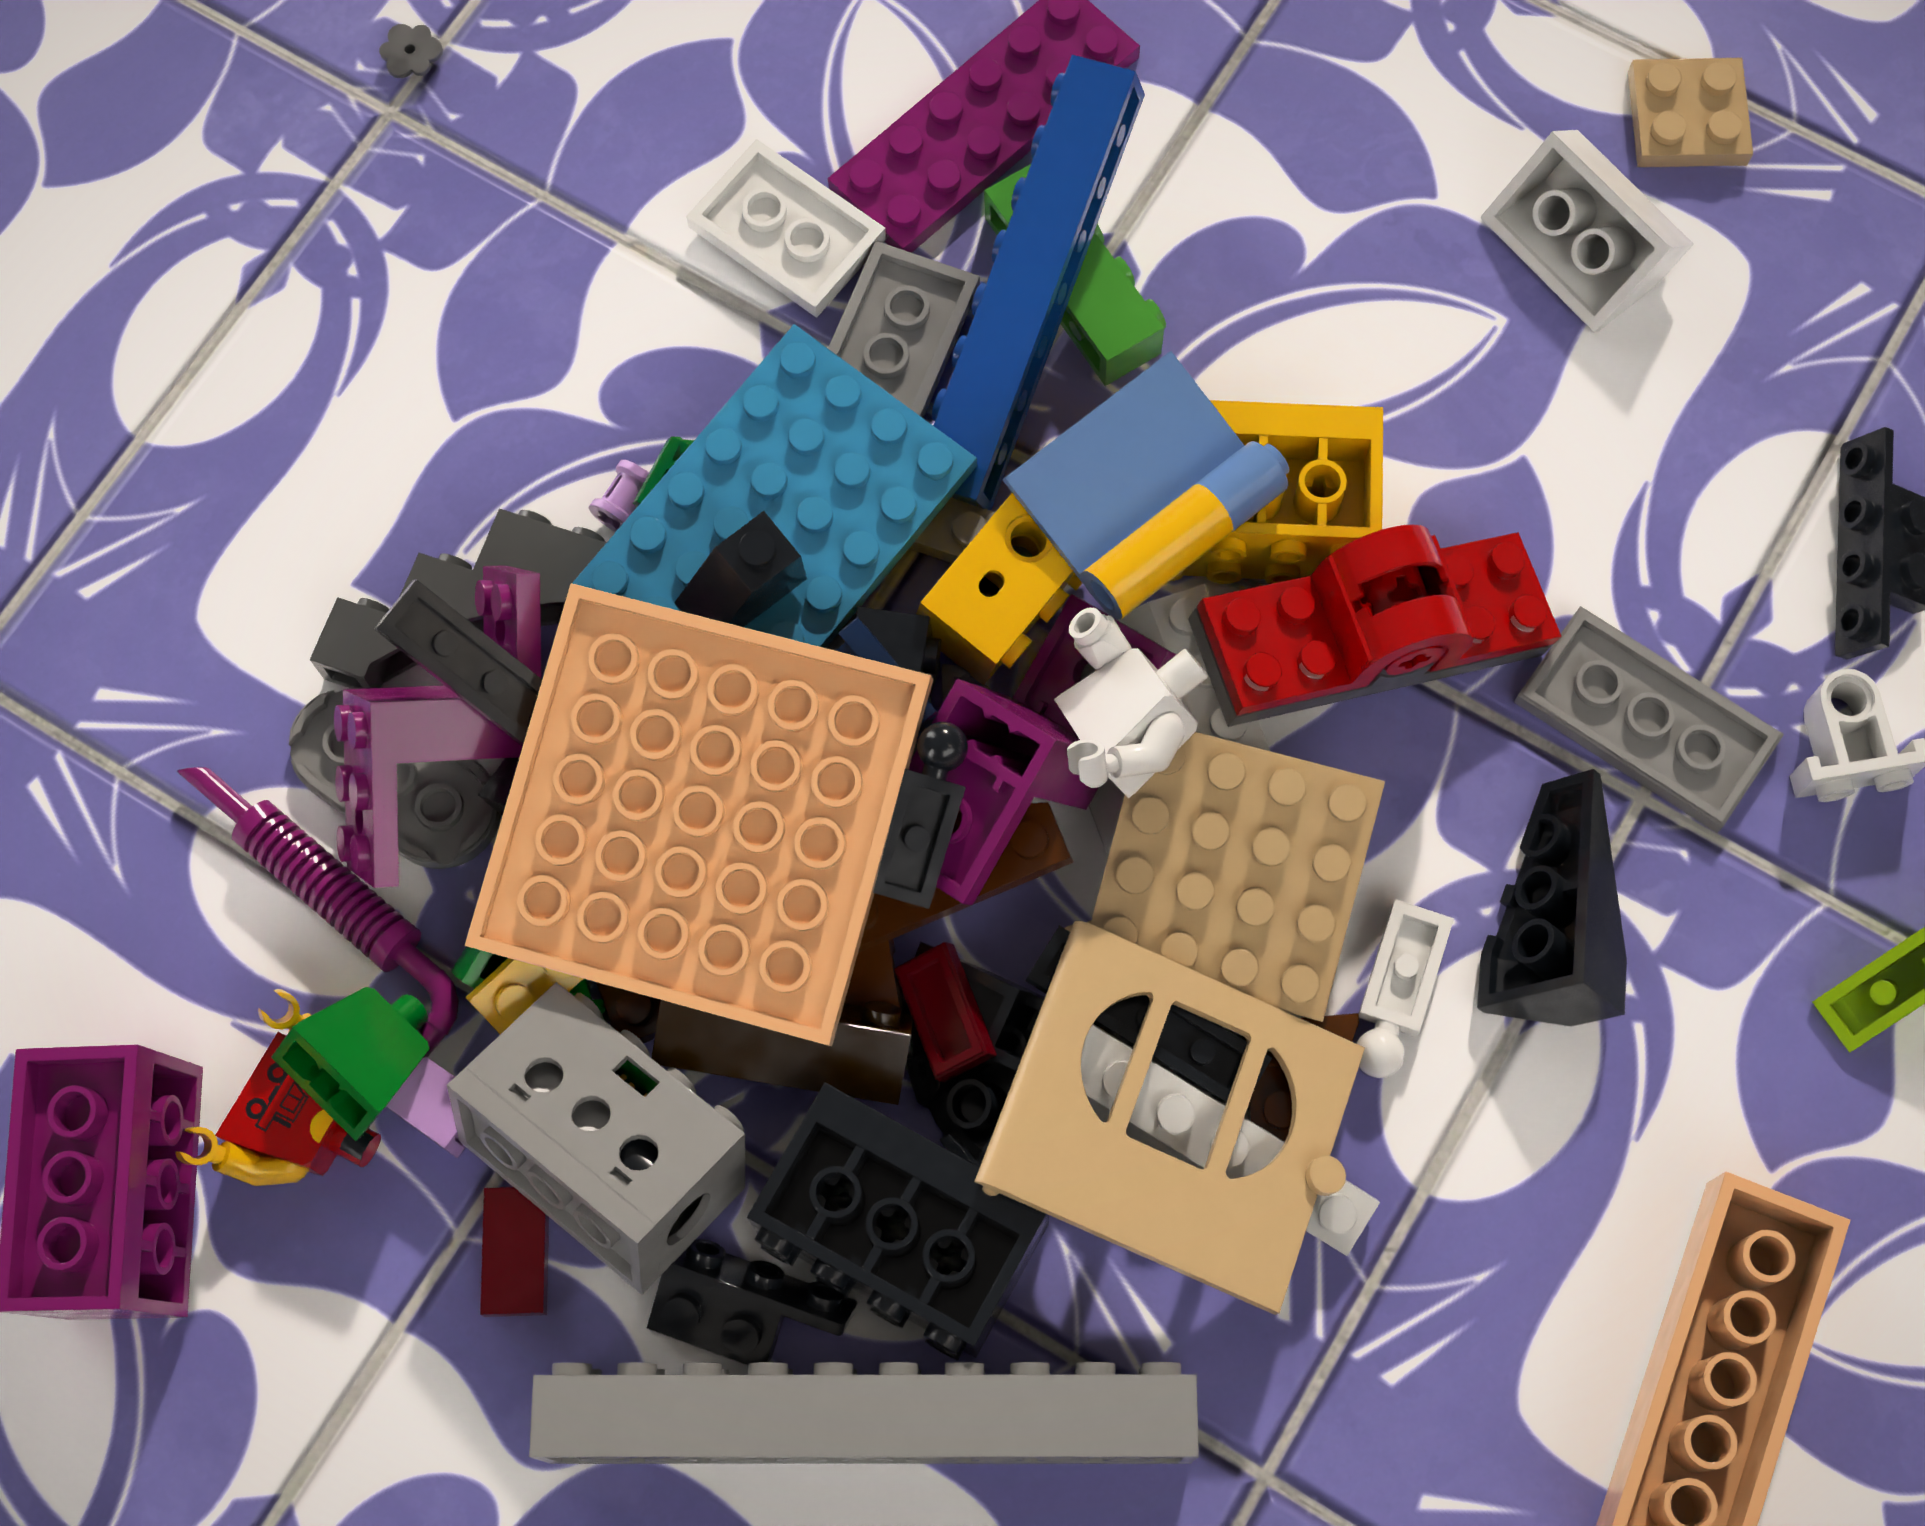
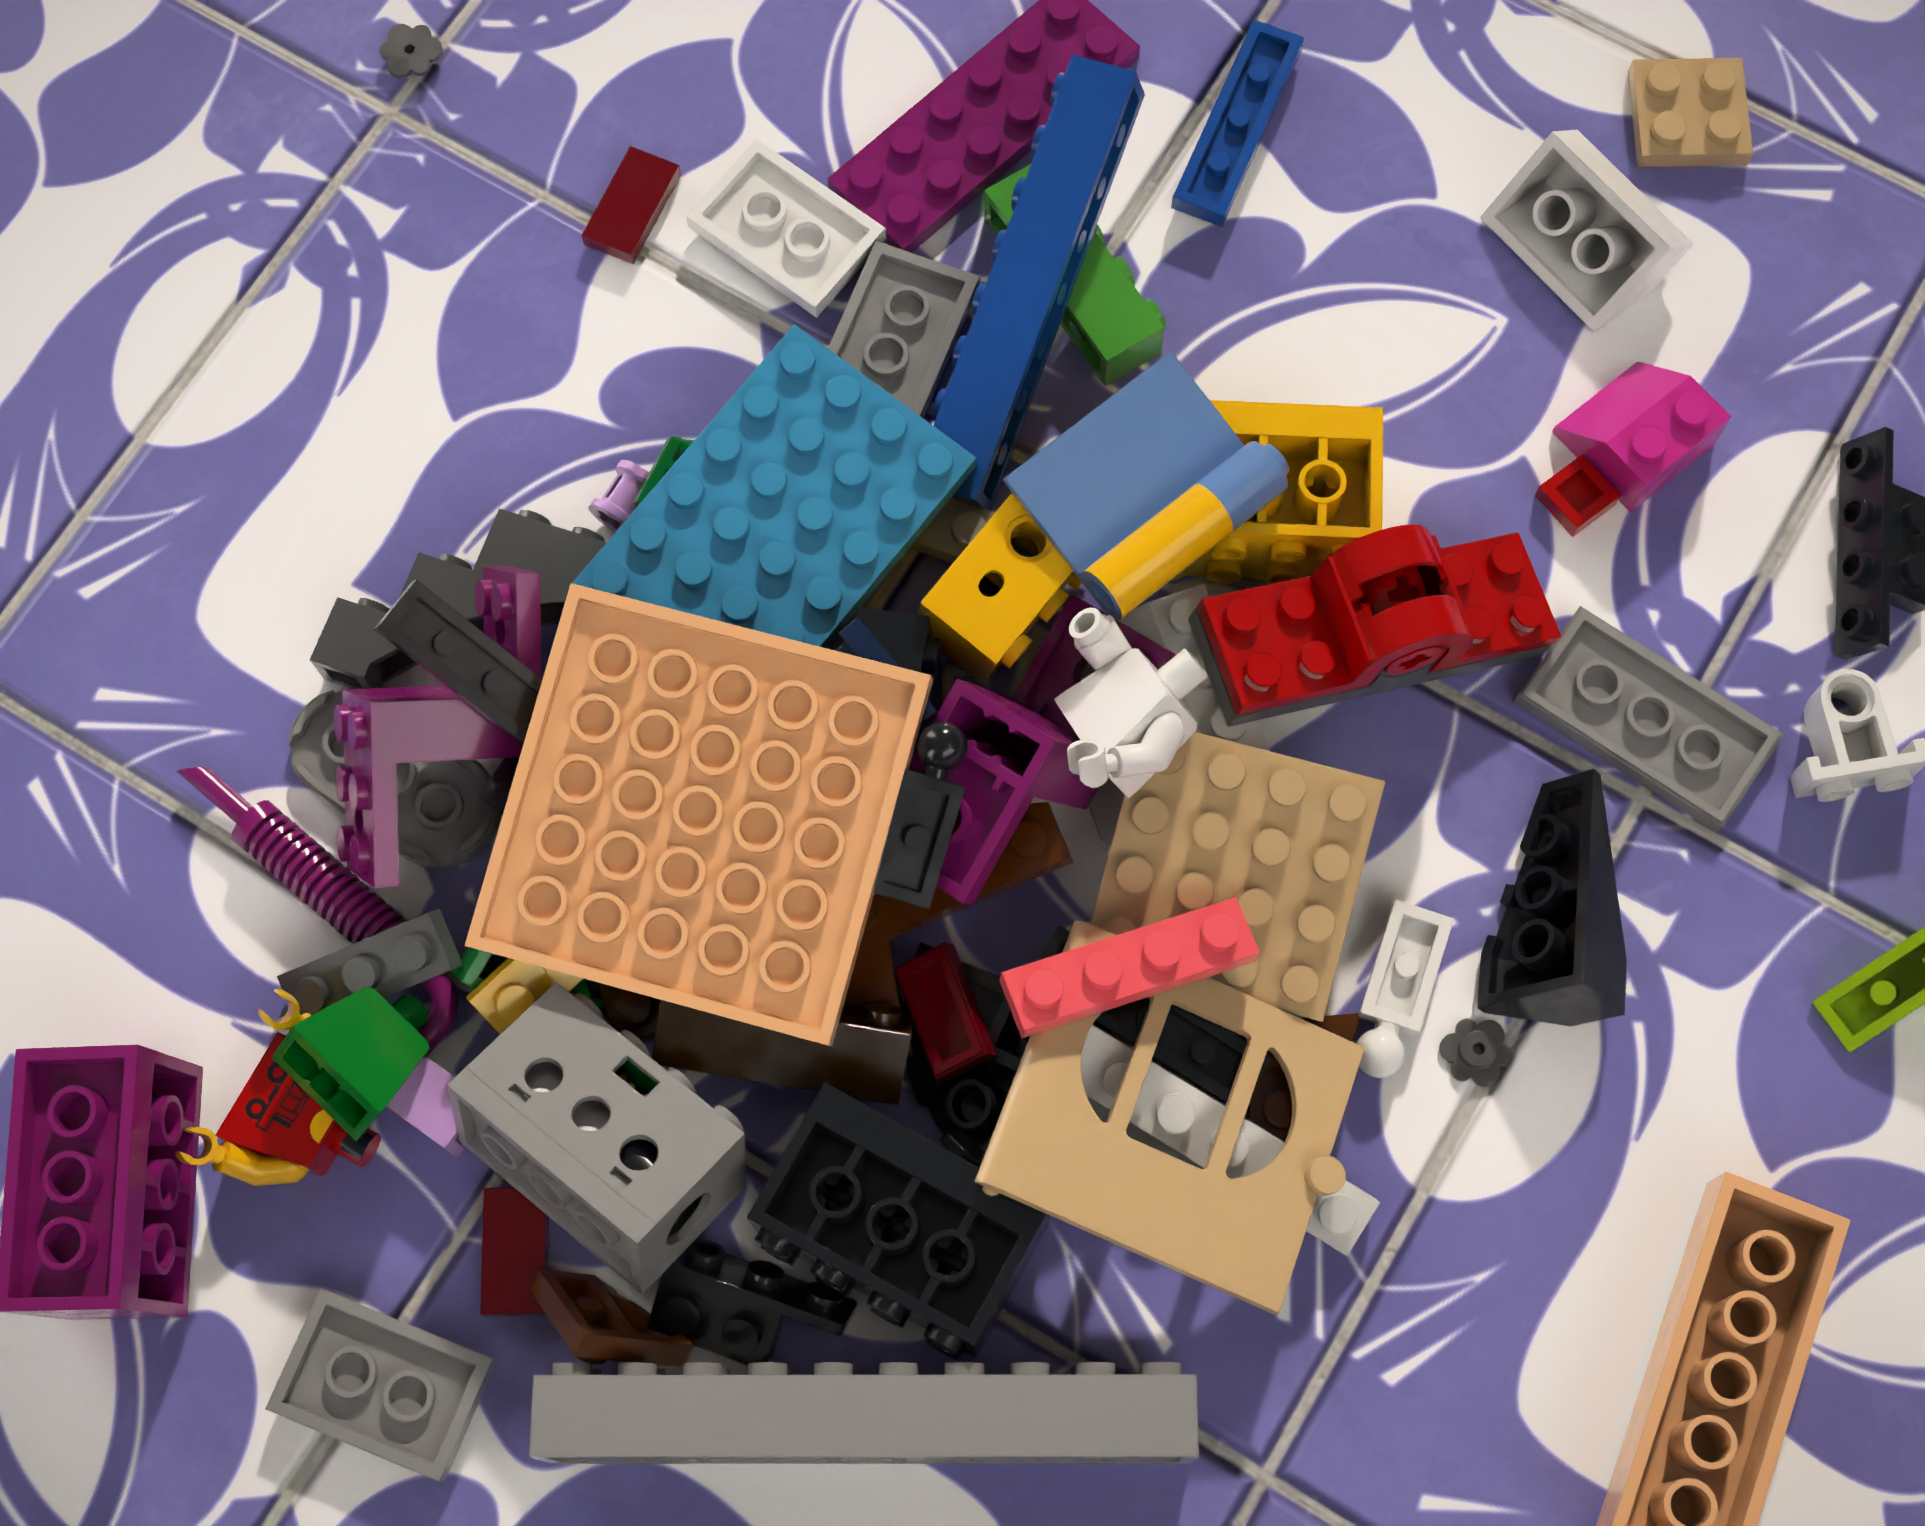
(381, 962): none -> dark grey plate
(381, 1385): none -> light grey plate
(602, 1323): none -> reddish brown wing
(631, 205): none -> dark red tile
(744, 575): black slope -> none
(1128, 967): none -> coral plate
(1237, 123): none -> blue plate
(1466, 1064): none -> flat silver plant
(1577, 495): none -> red tile
(1644, 429): none -> dark pink slope

